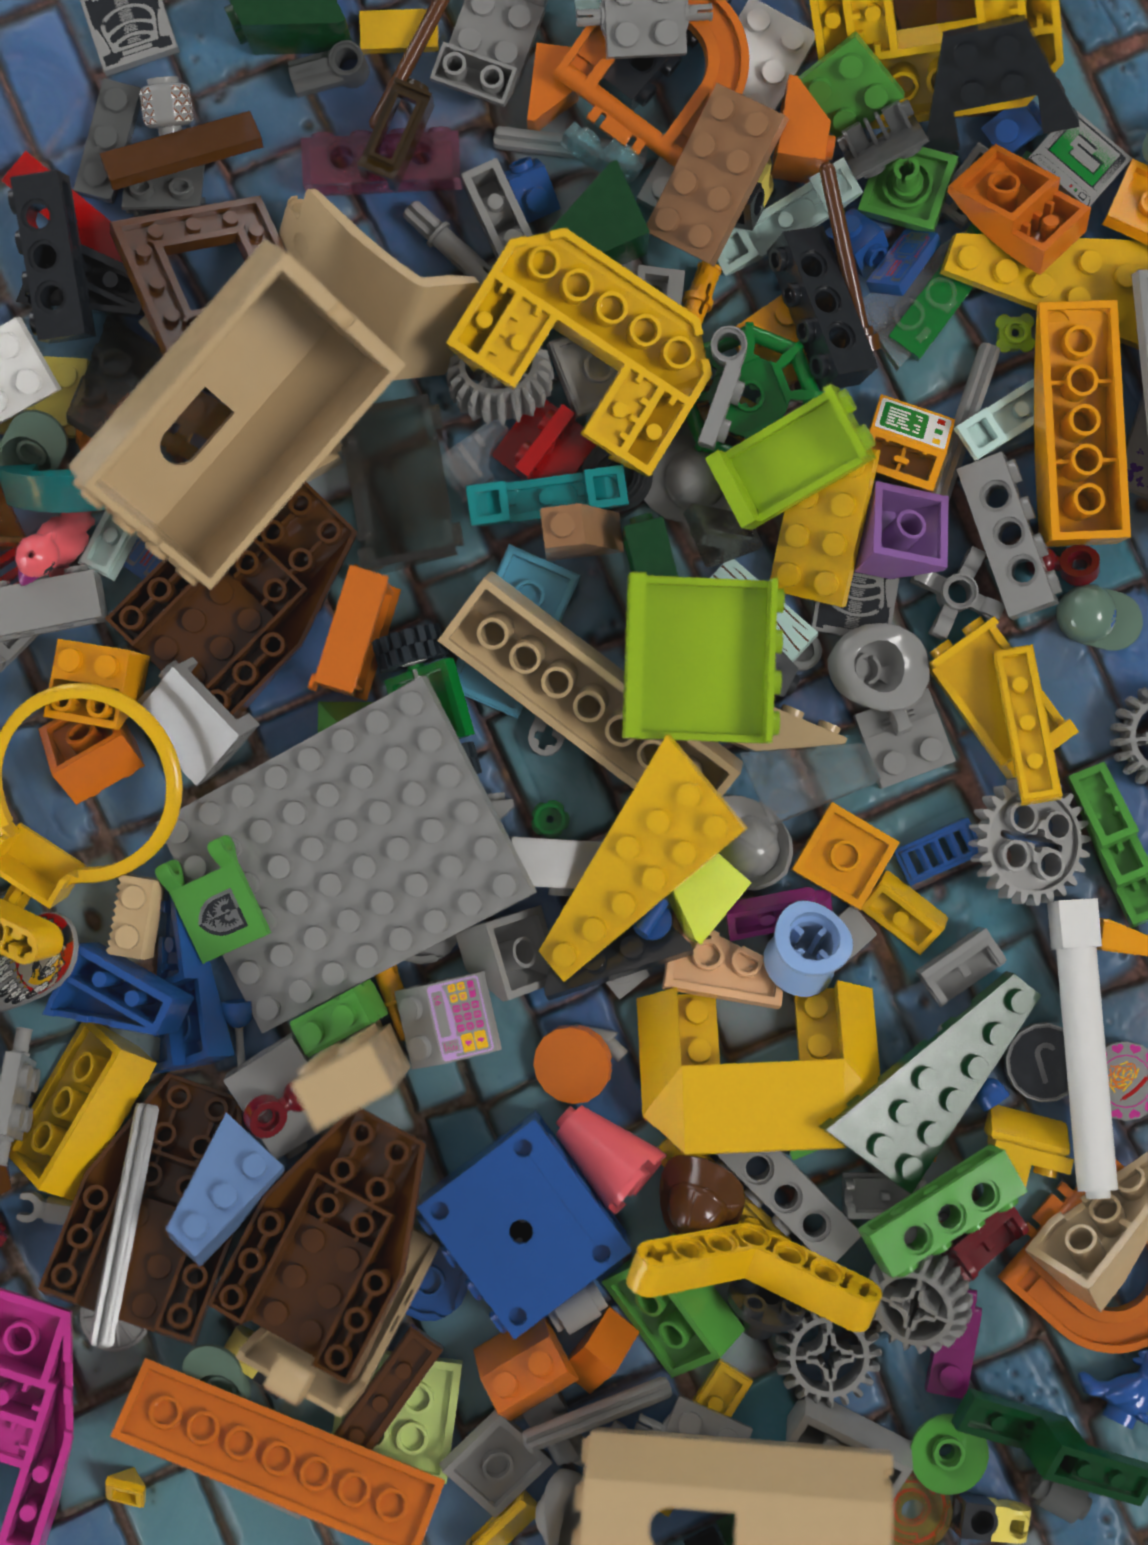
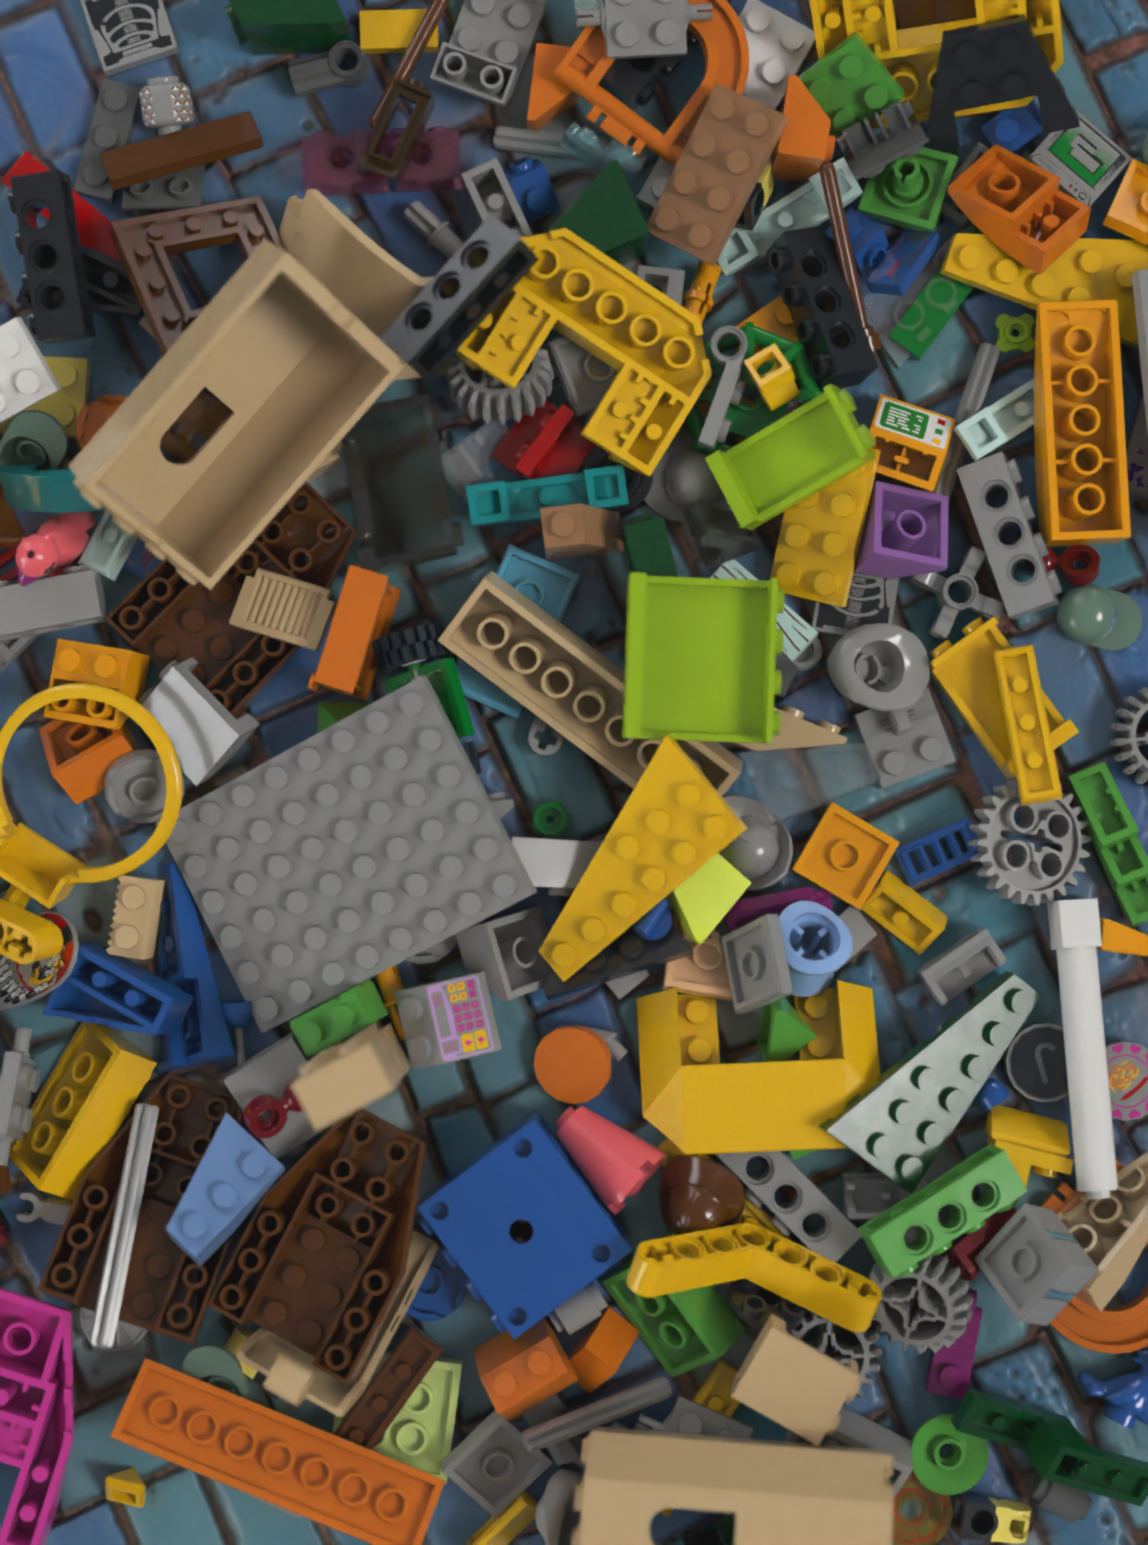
(115, 370): clear smoke wing -> none
(137, 786): none -> light grey tile
(218, 906): bright green flag -> none
(284, 609): none -> tan window
(459, 297): none -> black brick
(757, 964): none -> light grey tile
(777, 384): none -> yellow leg
(781, 1031): none -> bright green slope
(795, 1383): none -> tan panel
(1036, 1265): none -> light grey container

